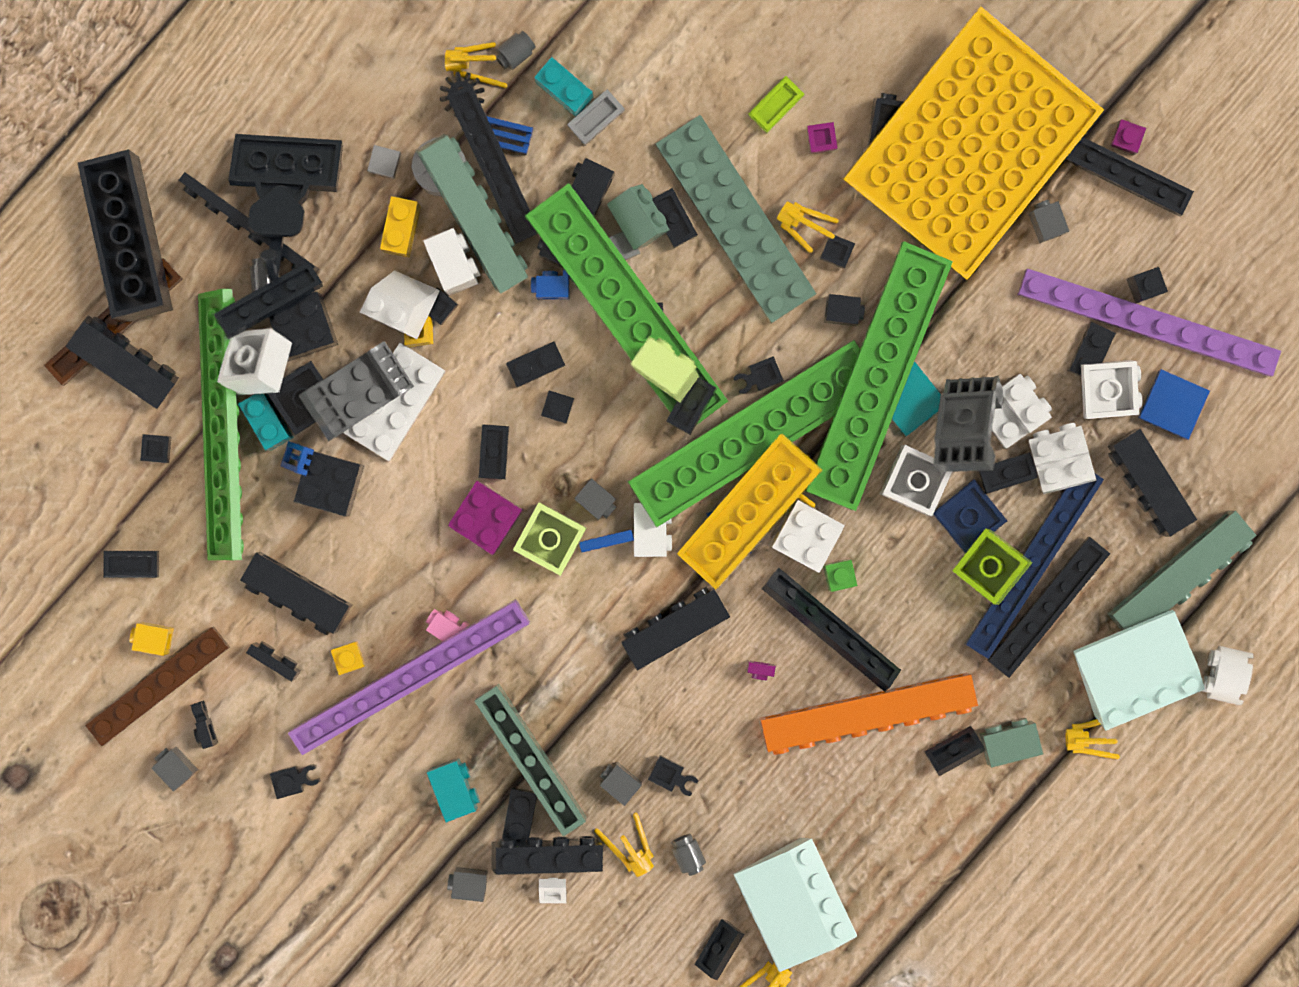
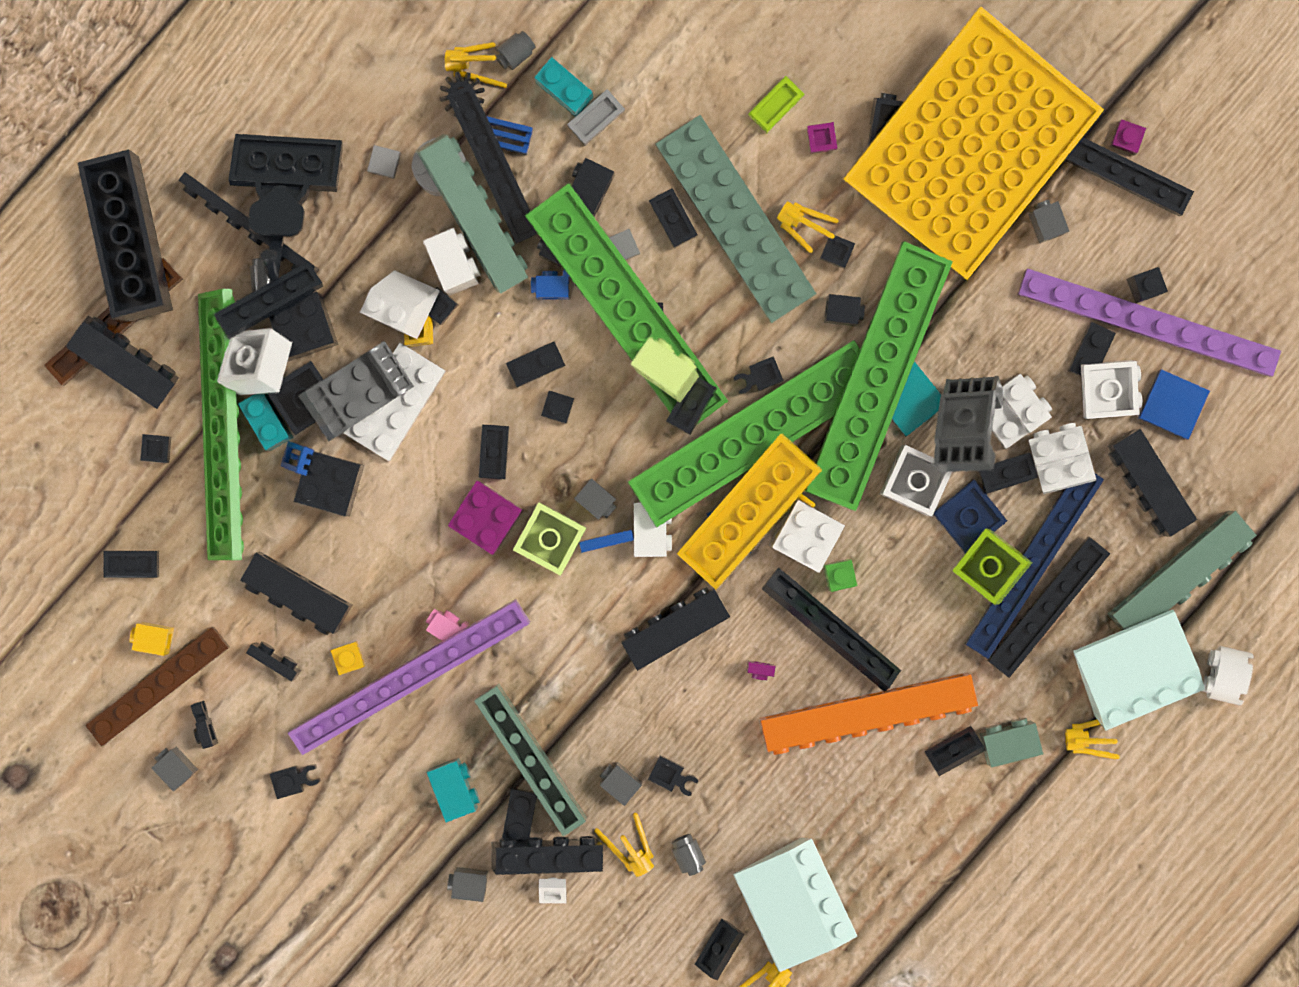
(400, 227): yellow brick -> none
(638, 216): sand green brick -> none

